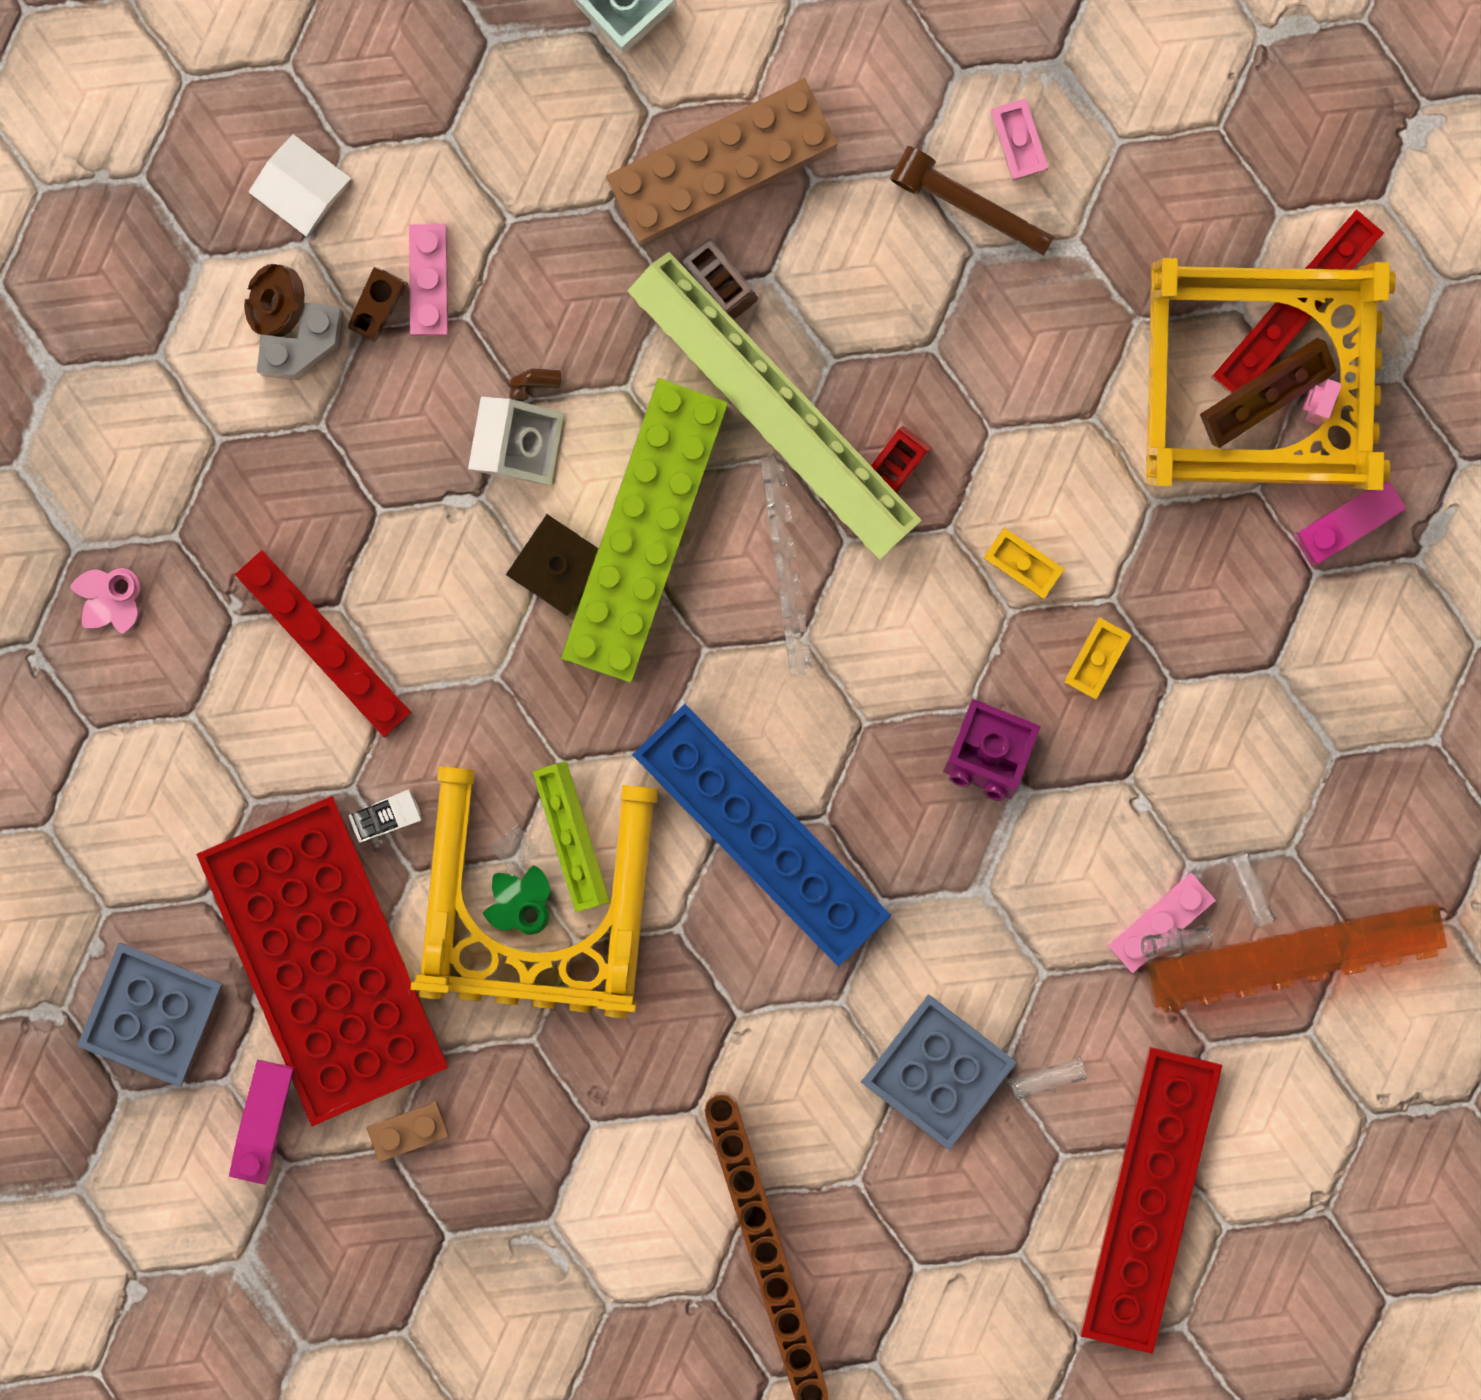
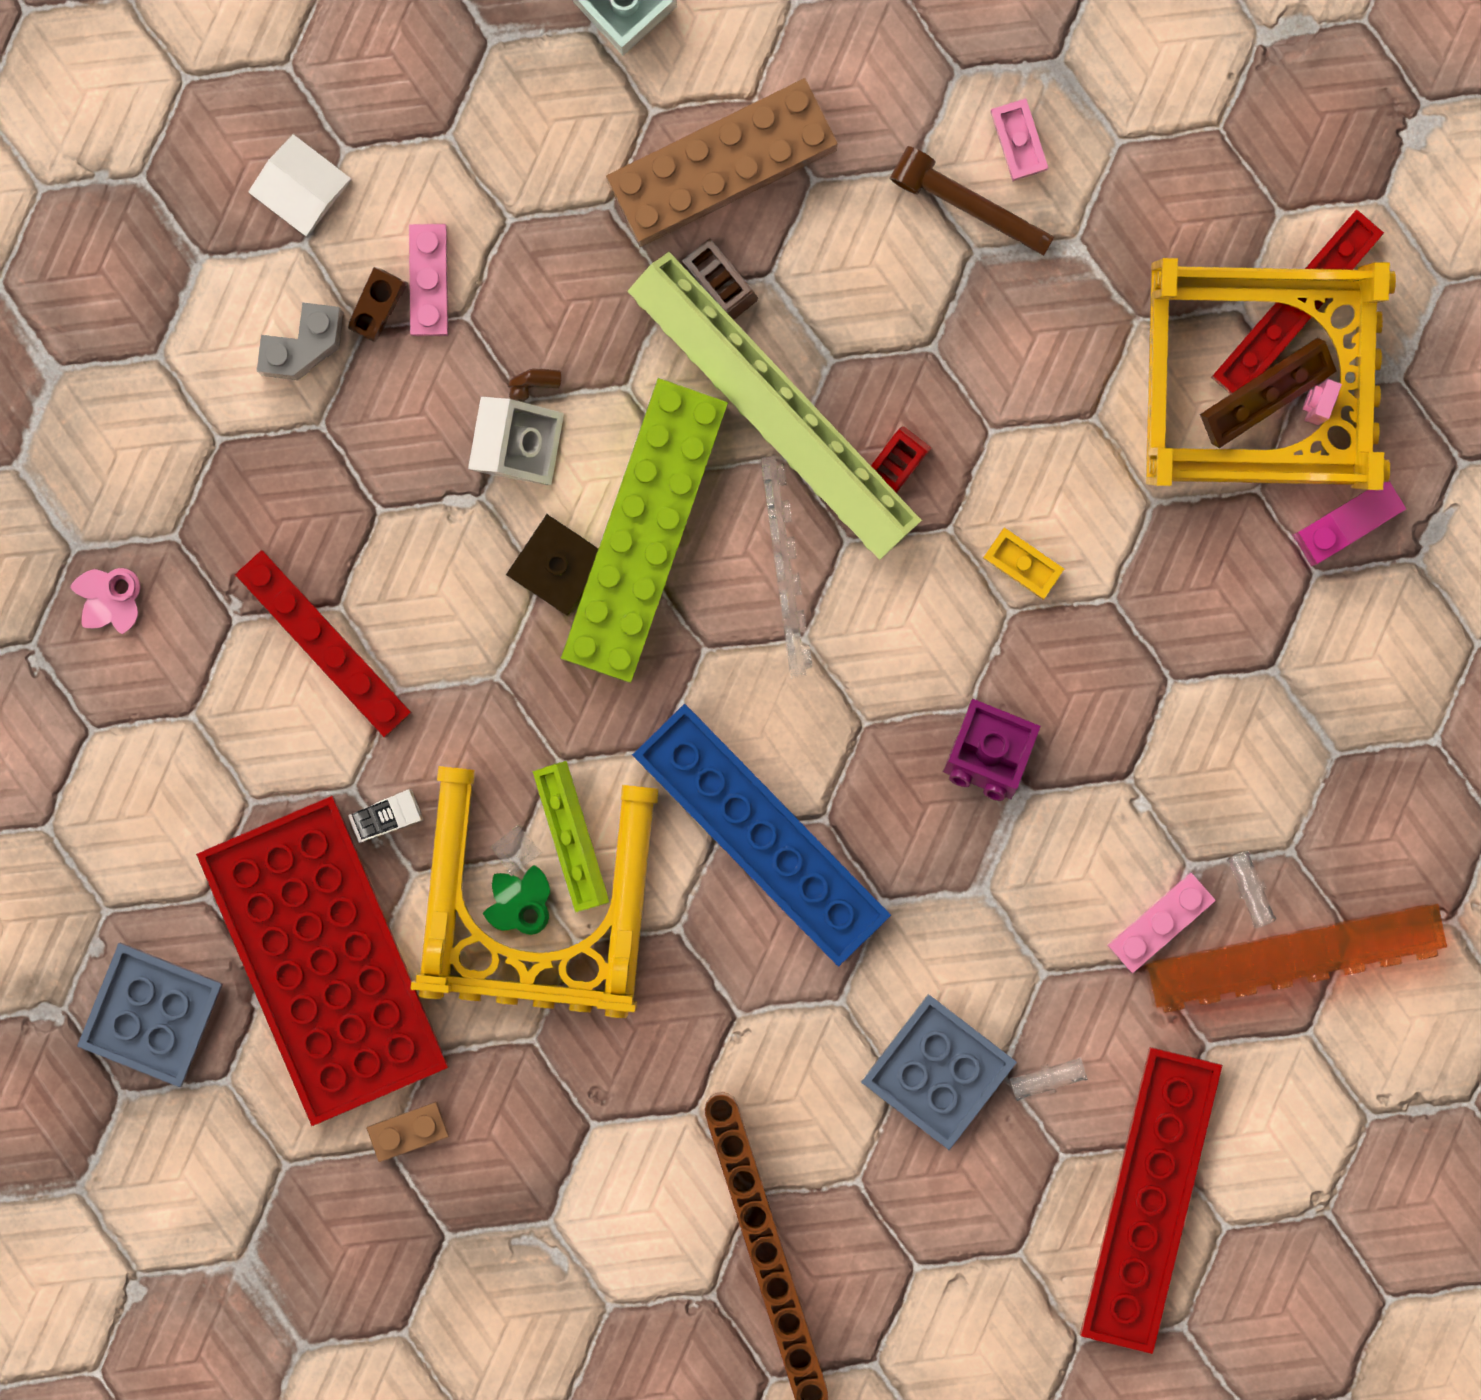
(261, 1122): dark pink slope -> none
(289, 300): reddish brown tile -> none
(1097, 658): yellow plate -> none
(1176, 942): clear pin -> none

